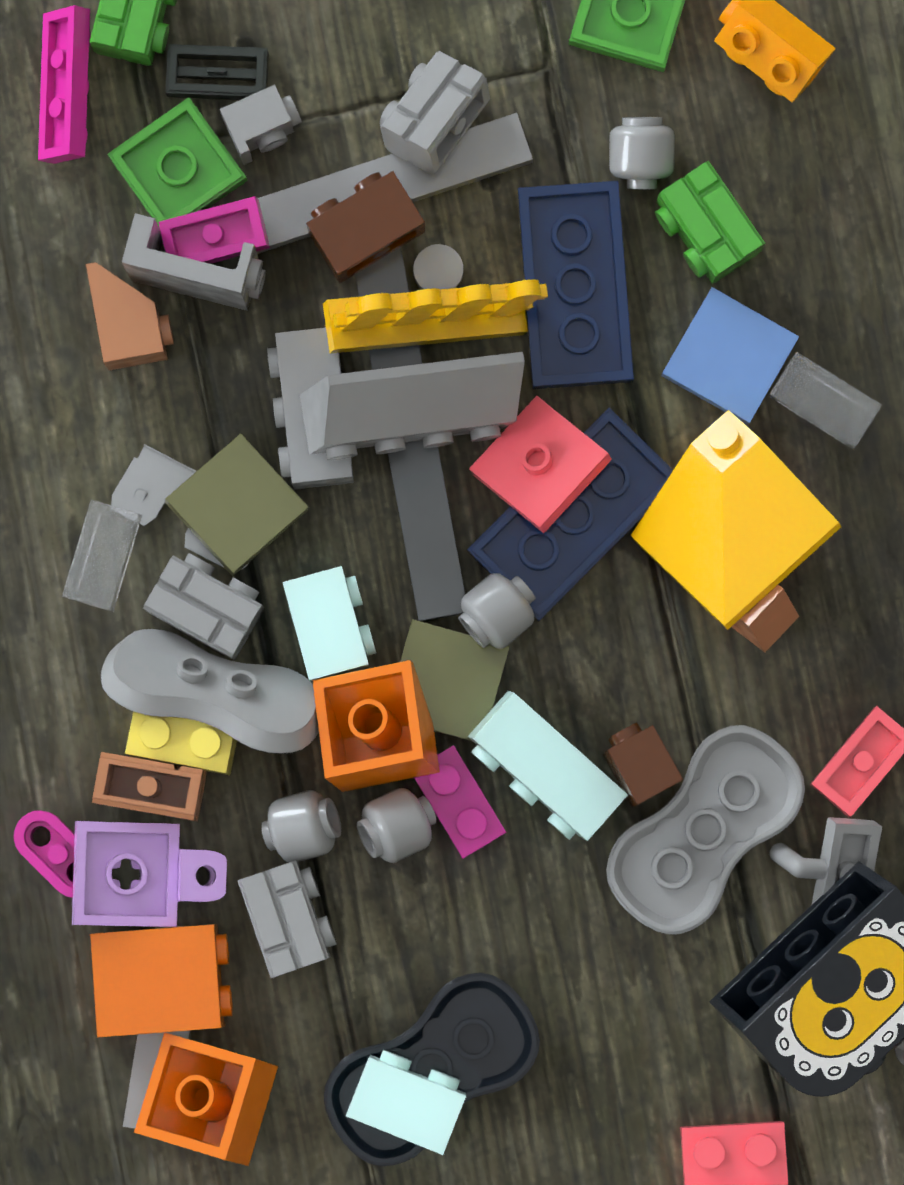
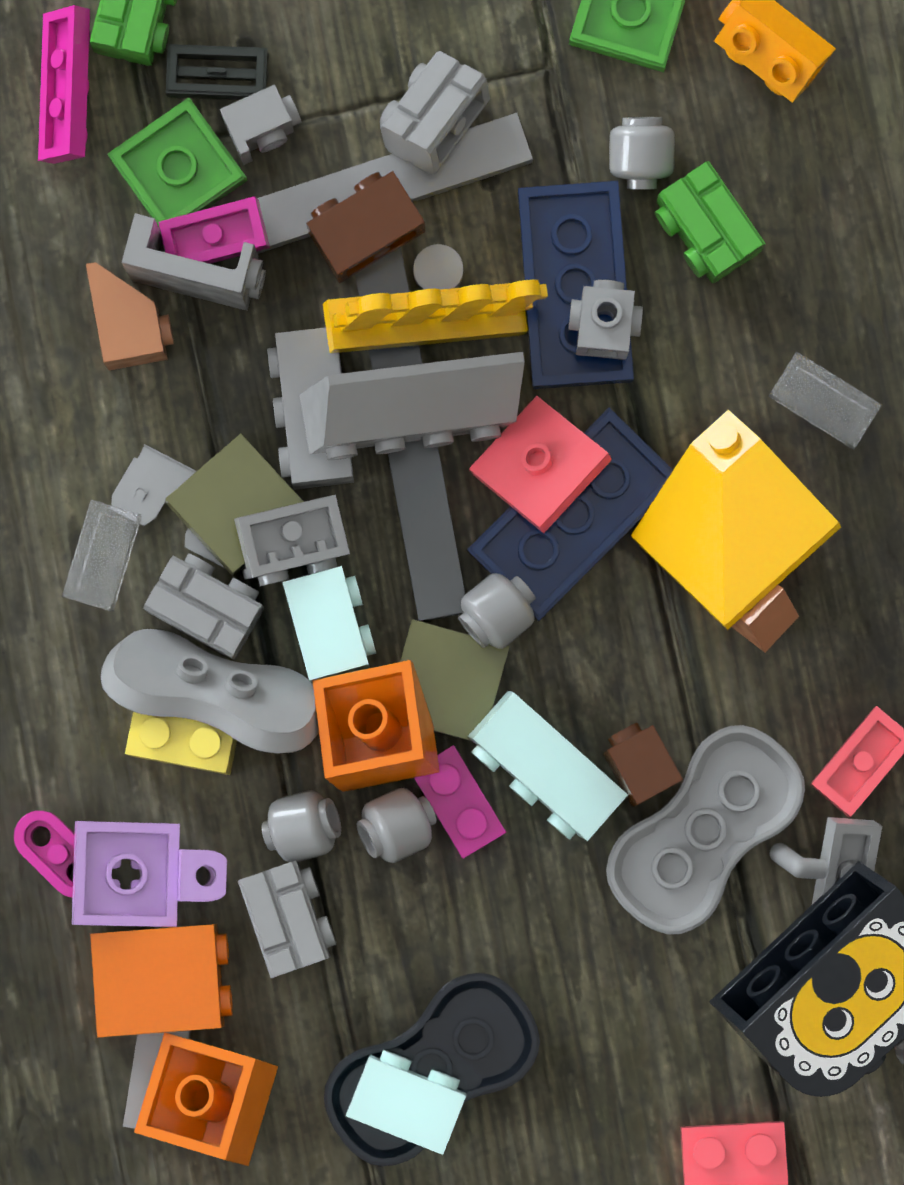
(149, 786): nougat brick -> none
(292, 537): none -> light grey bracket
(600, 337): none -> light grey brick
(730, 355): medium blue tile -> none

